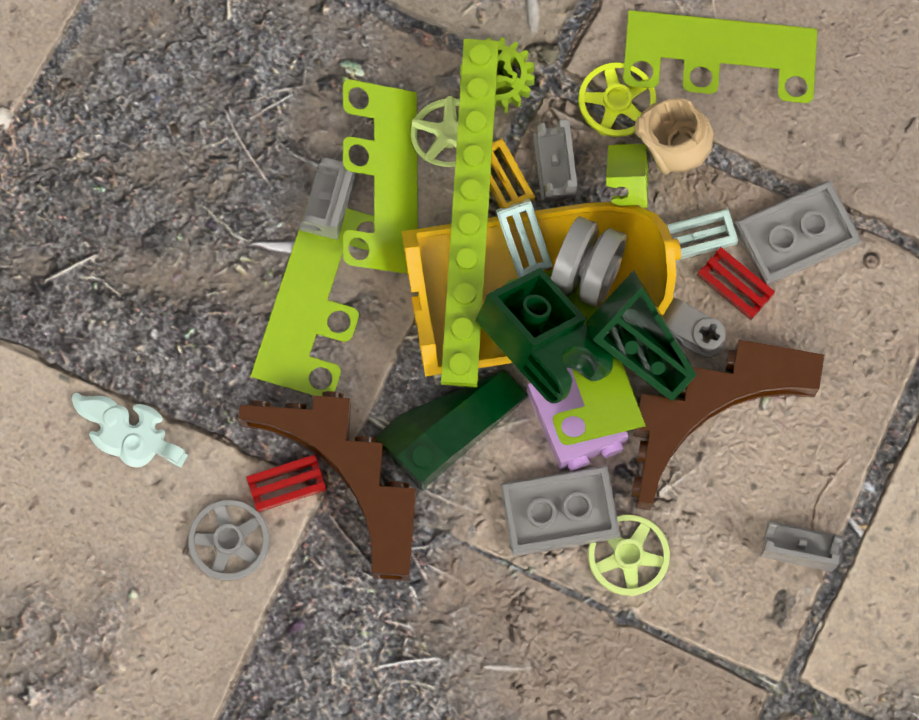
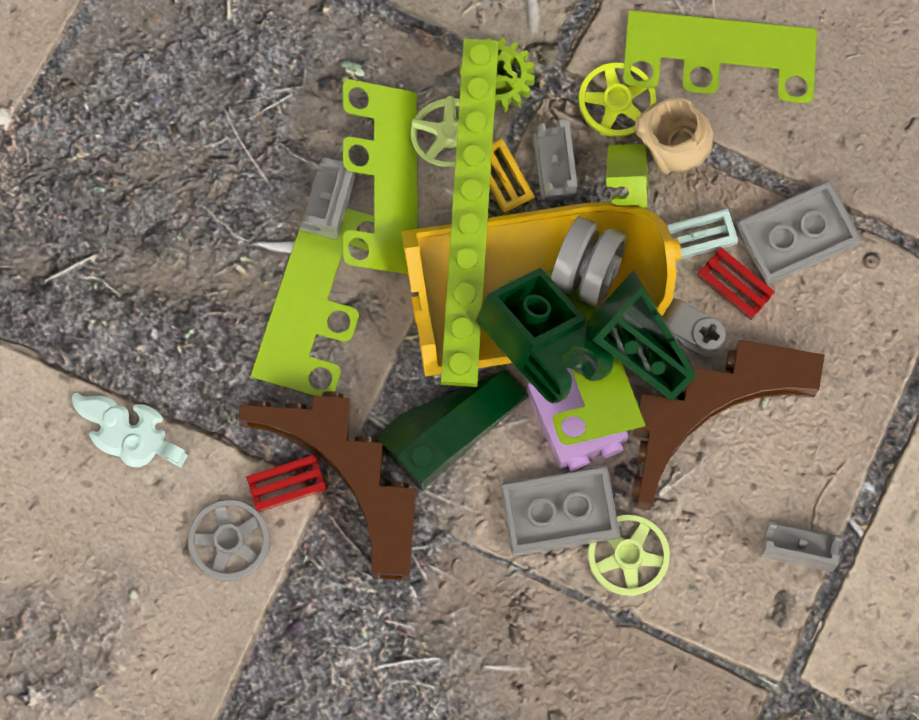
(515, 210): light aqua tile -> none

